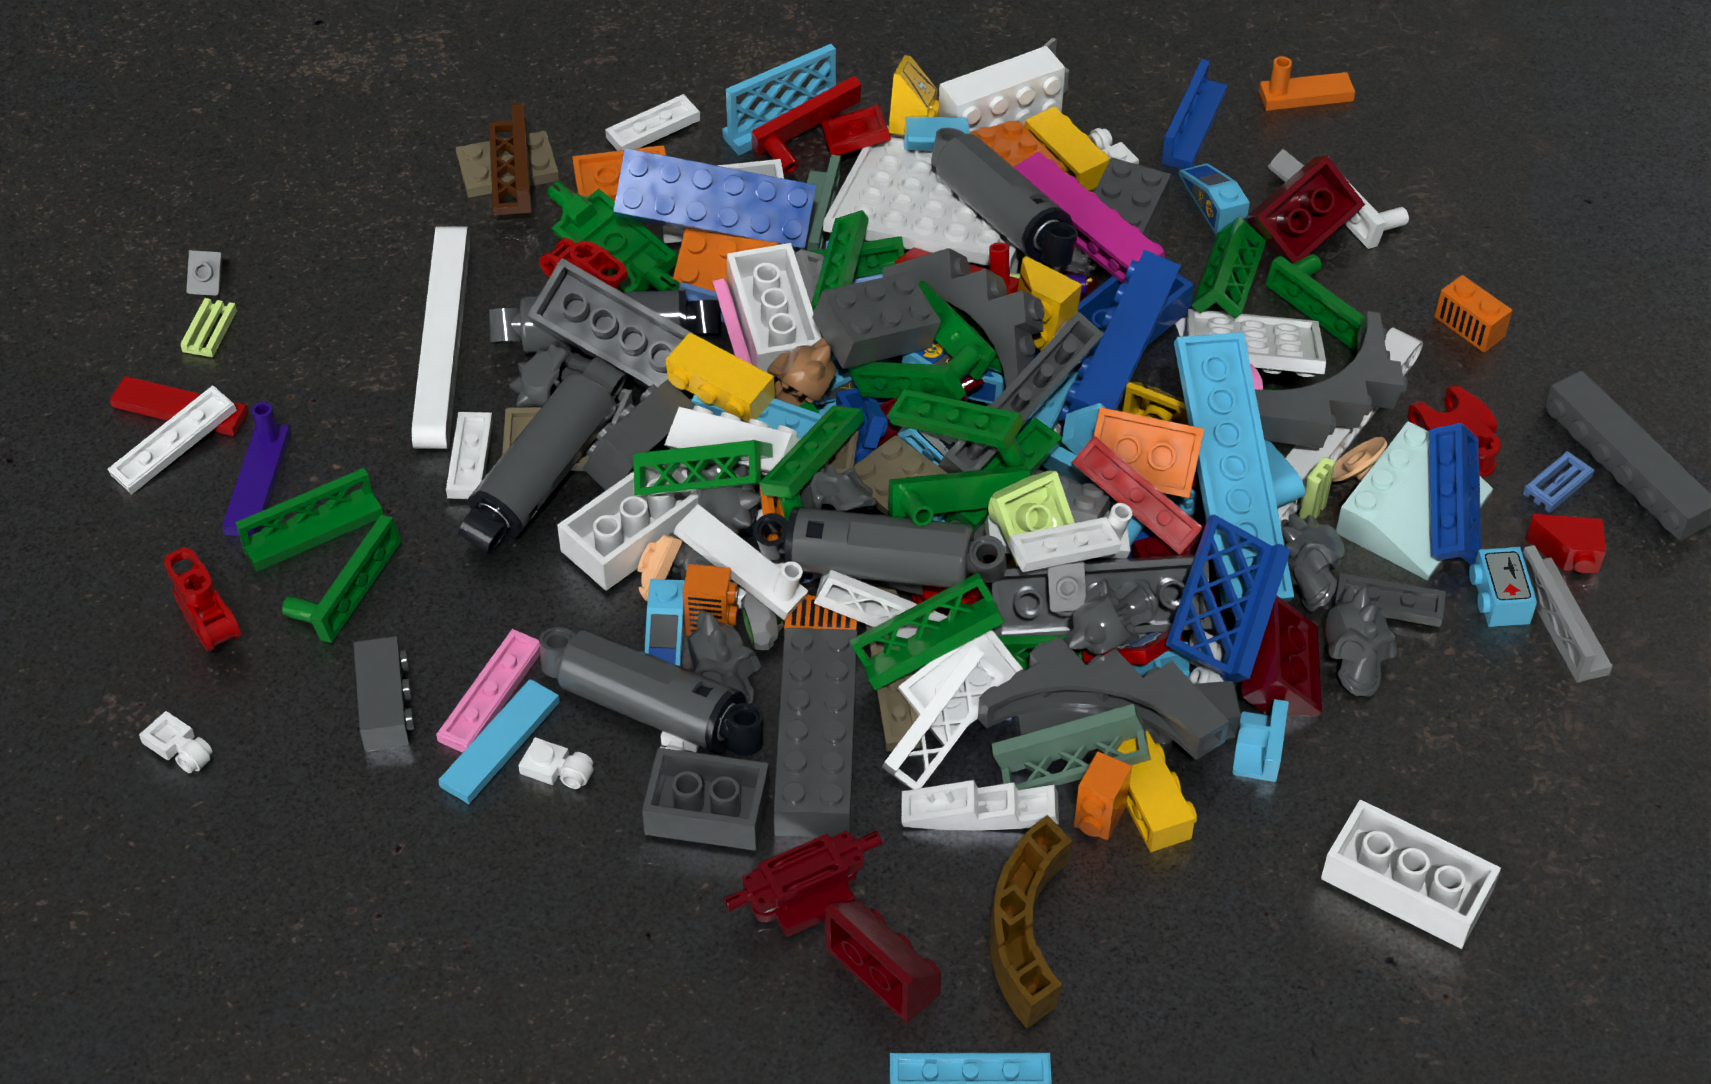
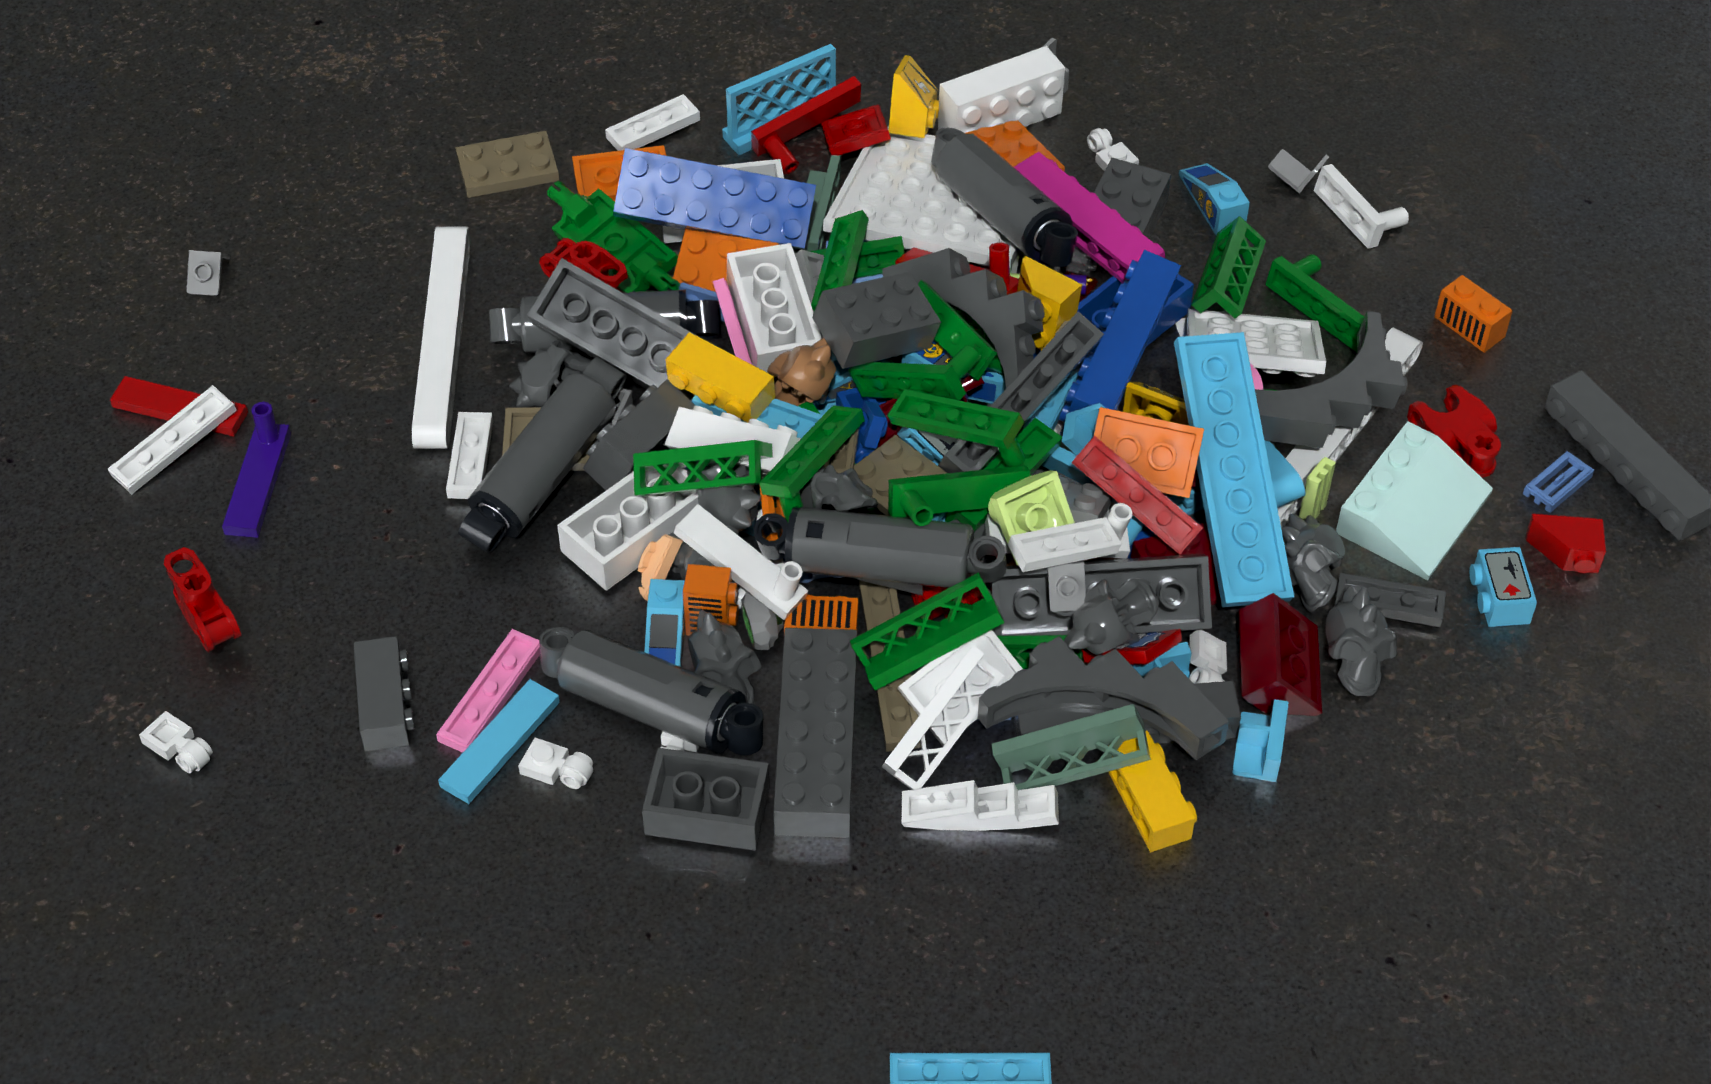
(203, 326): yellowish green tile -> none
(310, 524): green fence -> none
(350, 585): green piece -> none
(518, 146): reddish brown fence -> none
(804, 881): dark red piece -> none
(865, 602): white fence -> none
(881, 958): dark red slope -> none
(921, 131): medium azure panel -> none
(1016, 959): pearl gold brick -> none
(1069, 146): yellow brick -> none
(1102, 796): orange brick -> none
(1193, 119): blue fence -> none
(1250, 616): blue fence -> none
(1289, 92): orange piece -> none
(1305, 209): dark red slope -> none
(1359, 460): light nougat dish -> none
(1410, 873): white brick -> none
(1455, 493): blue fence -> none
(1565, 619): light grey fence -> none

